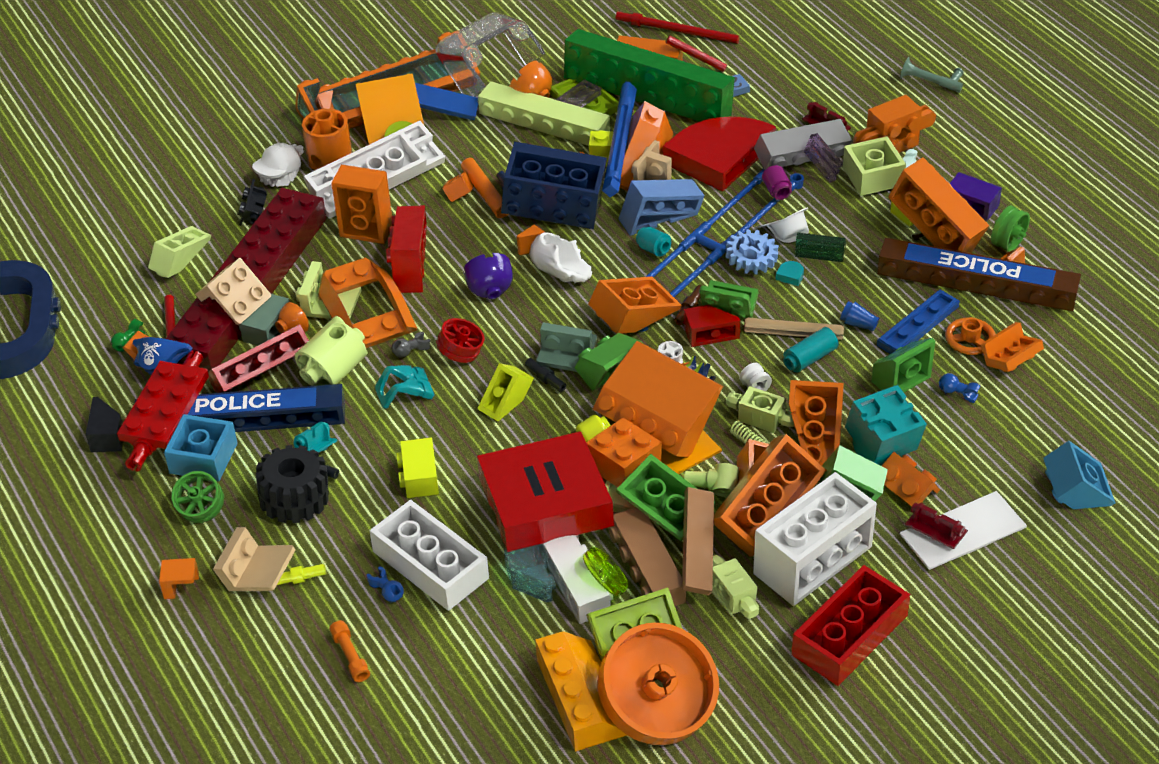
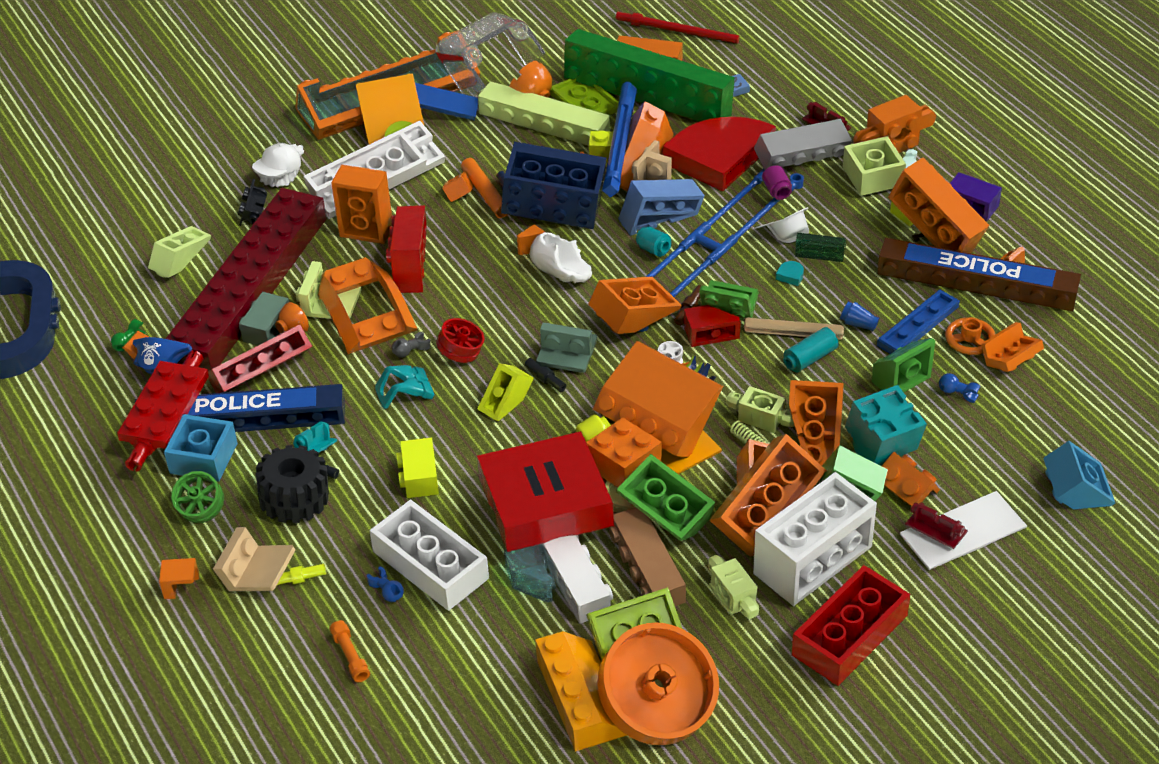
(103, 427): black slope -> none
(169, 313): red bar -> none
(236, 291): tan bracket -> none
(323, 100): orange slope -> none
(326, 137): orange cylinder -> none
(331, 353): yellowish green cylinder -> none
(489, 275): dark purple cylinder -> none
(581, 98): tile -> none
(599, 363): bright green slope -> none
(605, 573): clear neon green tile -> none
(696, 53): red bar -> none
(698, 541): medium nougat tile -> none
(718, 480): yellowish green pin -> none
(751, 251): light blue gear -> none
(754, 376): white wheel -> none
(823, 157): tile -> none
(952, 83): sand green piece -> none
(1010, 228): bright green wheel -> none

